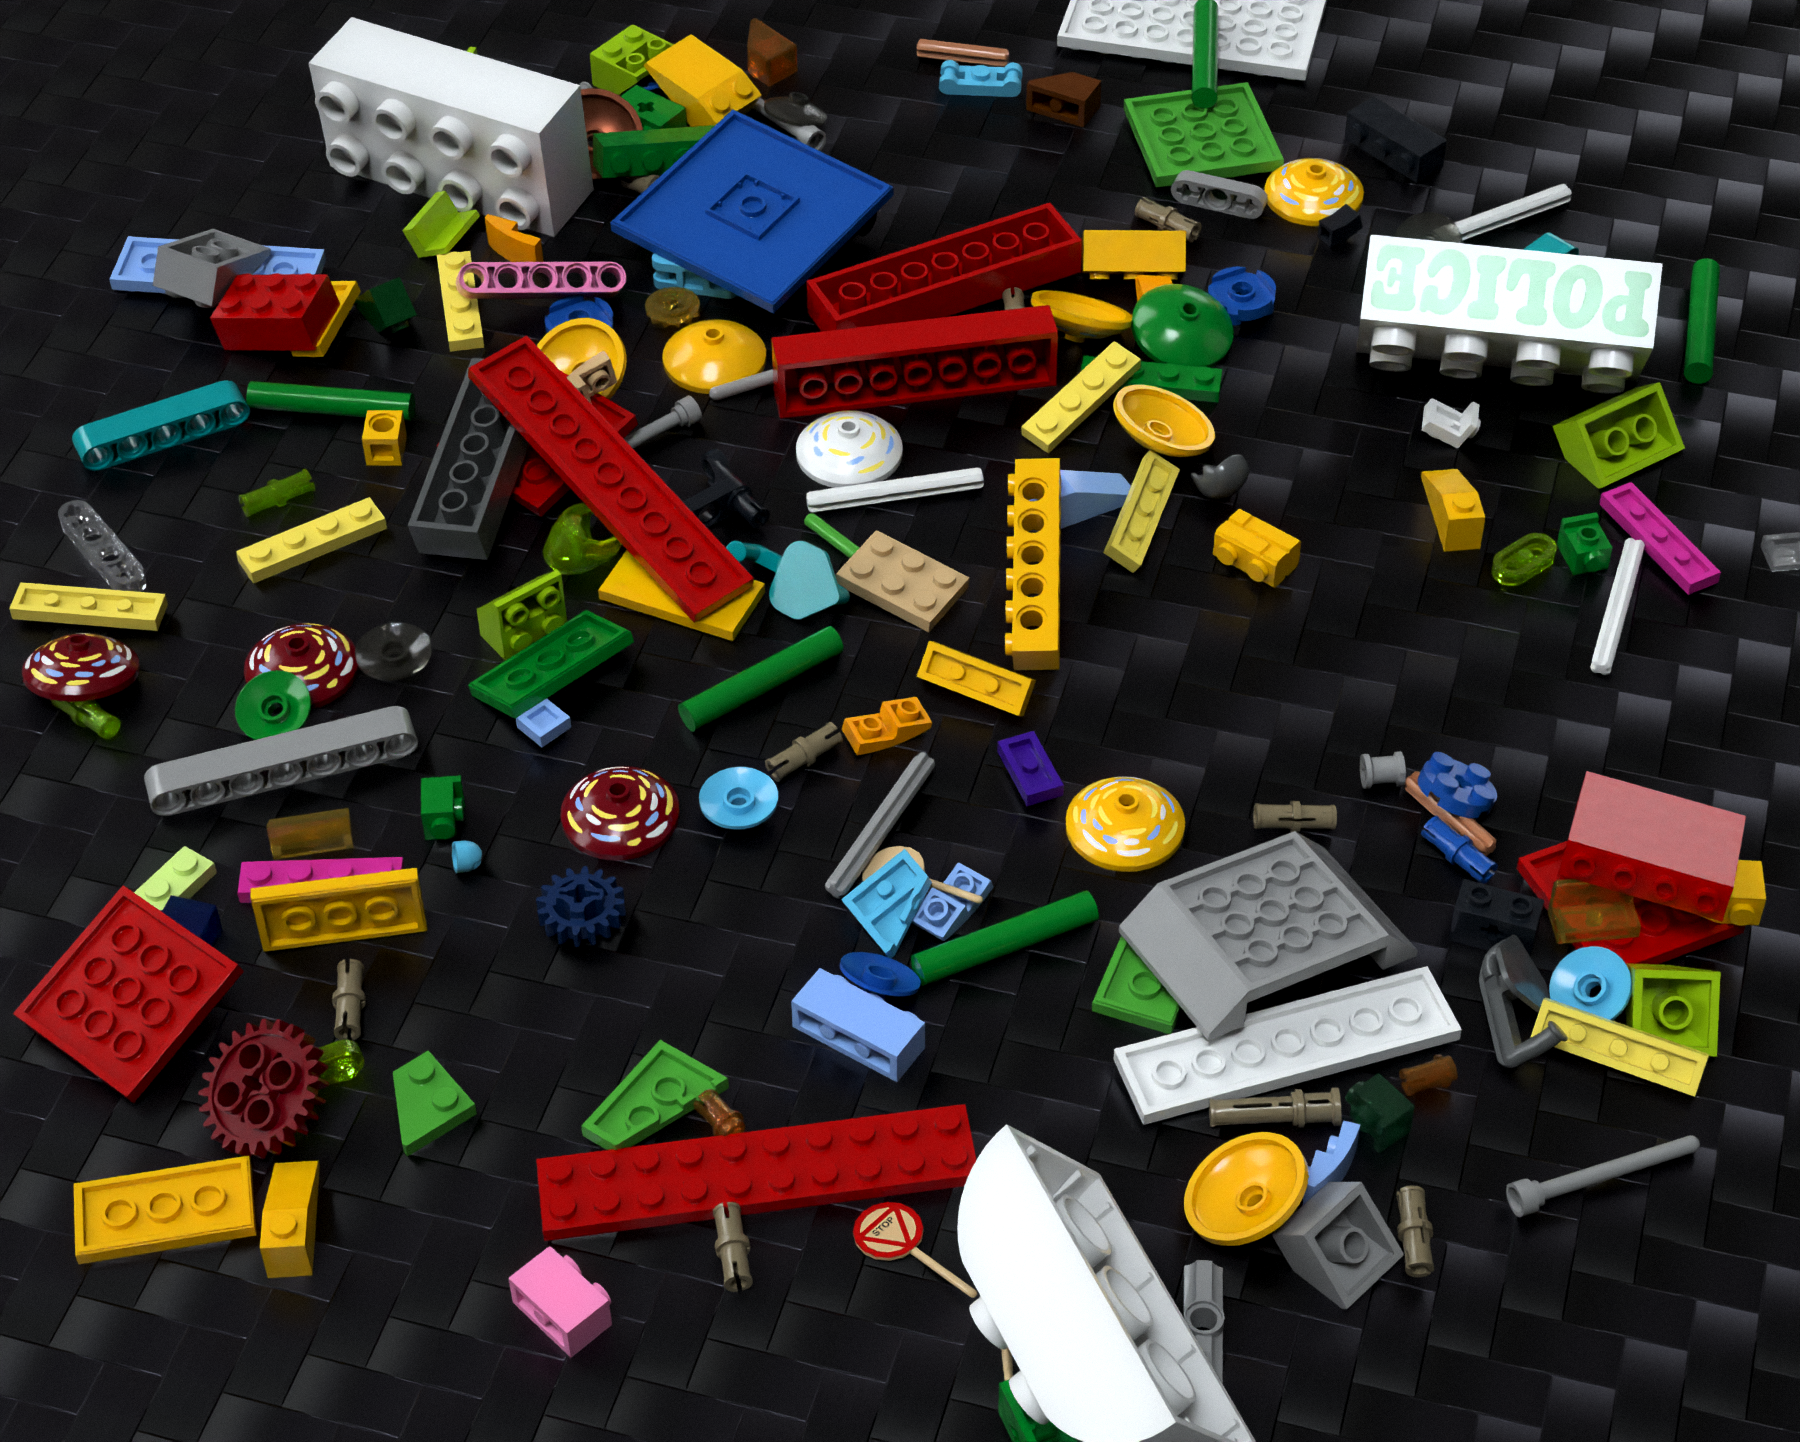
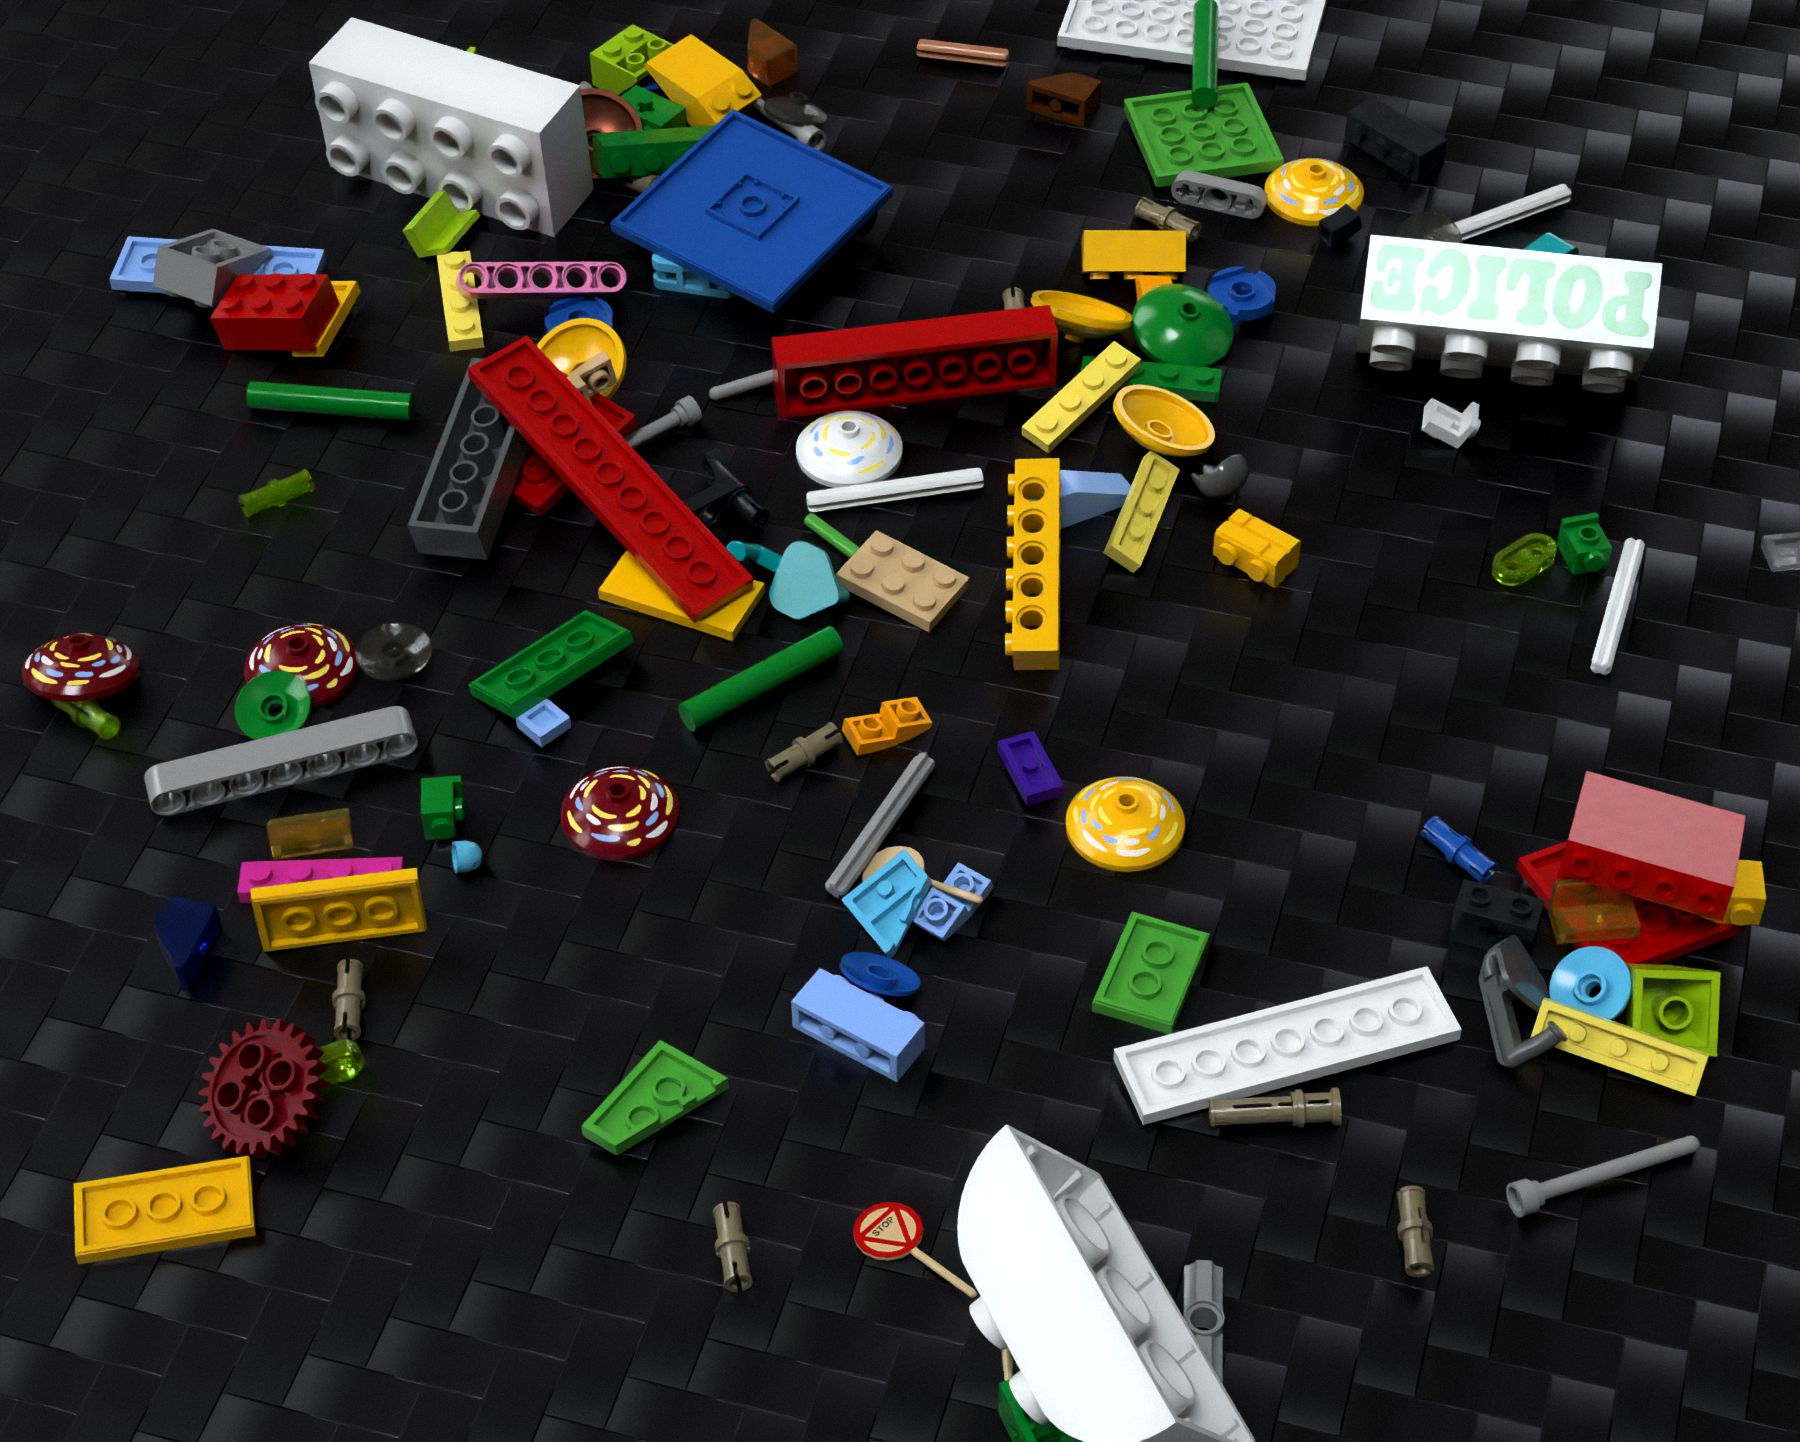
(88, 606): light yellow plate -> none
(100, 548): clear beam -> none
(128, 993): red plate -> none
(160, 425): teal beam -> none
(177, 877): yellowish green plate -> none
(290, 1219): yellow slope -> none
(311, 540): light yellow plate -> none
(384, 438): yellow brick -> none
(387, 306): dark green slope -> none
(428, 1102): bright green wing -> none
(510, 243): light orange slope -> none
(523, 614): lime slope -> none
(561, 1300): bright pink brick -> none
(570, 544): clear neon green piece -> none
(581, 906): dark blue gear -> none
(663, 300): clear yellow gear -> none
(713, 354): yellow dish -> none
(719, 1114): clear orange pin -> none
(738, 798): medium azure dish -> none
(755, 1169): red plate -> none
(949, 272): red brick -> none
(976, 678): yellow plate -> none
(980, 80): medium azure plate -> none
(1005, 937): green piece -> none
(1246, 1189): yellow dish -> none
(1256, 928): light grey slope -> none
(1295, 816): dark tan pin -> none
(1335, 1162): light blue slope -> none
(1339, 1242): light grey slope -> none
(1380, 1111): clear green brick -> none
(1382, 770): light grey bush -> none
(1428, 1075): clear orange pin -> none
(1454, 509): yellow slope -> none
(1460, 786): blue plate -> none
(1464, 826): nougat axle -> none
(1620, 435): lime slope -> none
(1661, 538): dark pink plate -> none
(1702, 321): green piece -> none

